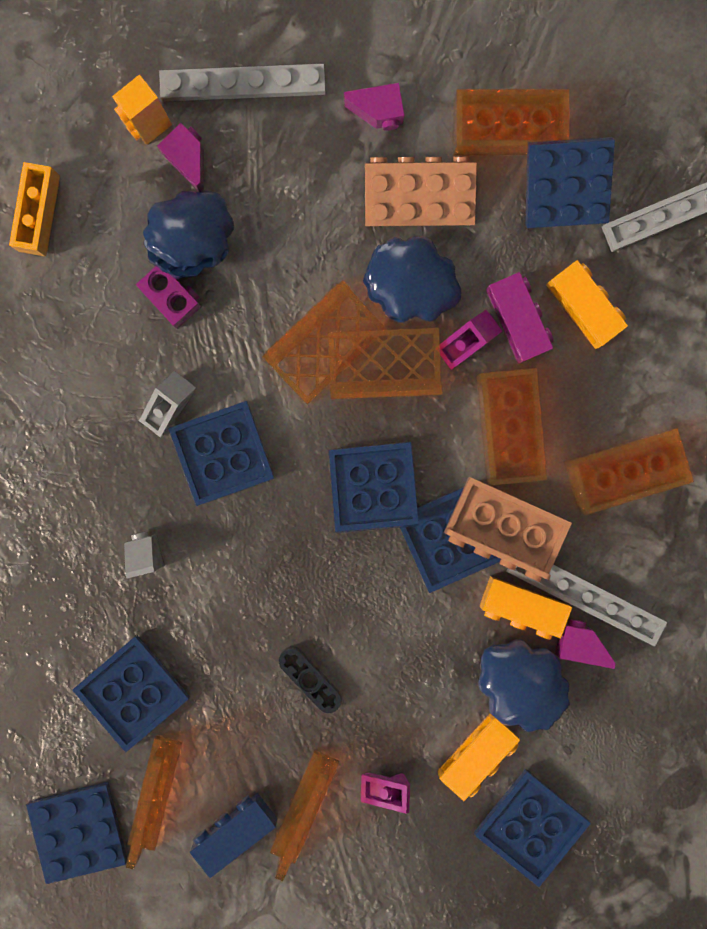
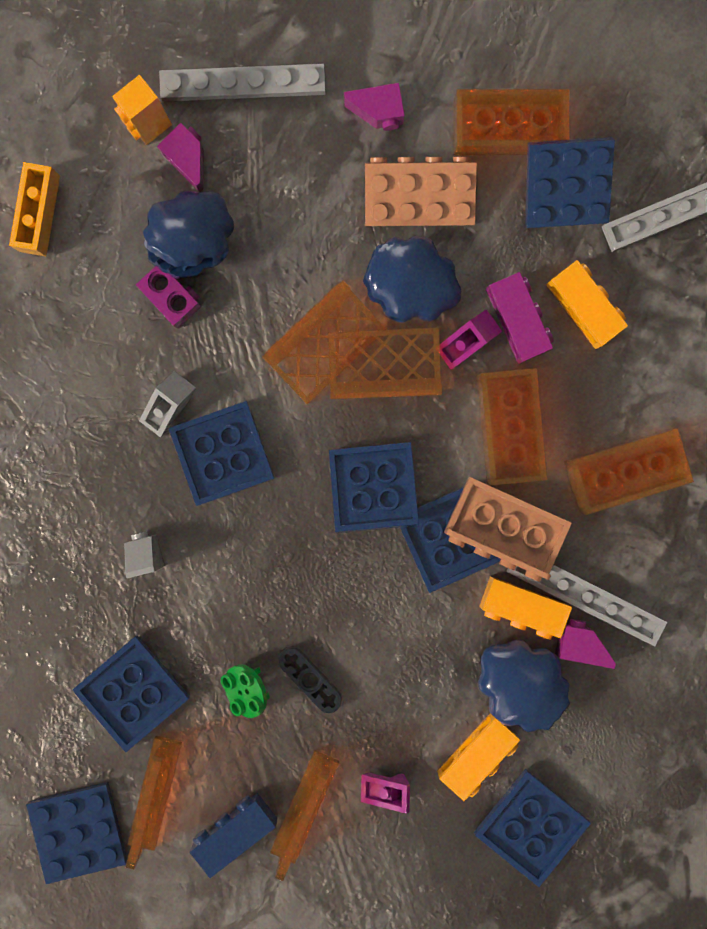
(245, 691): none -> green plate

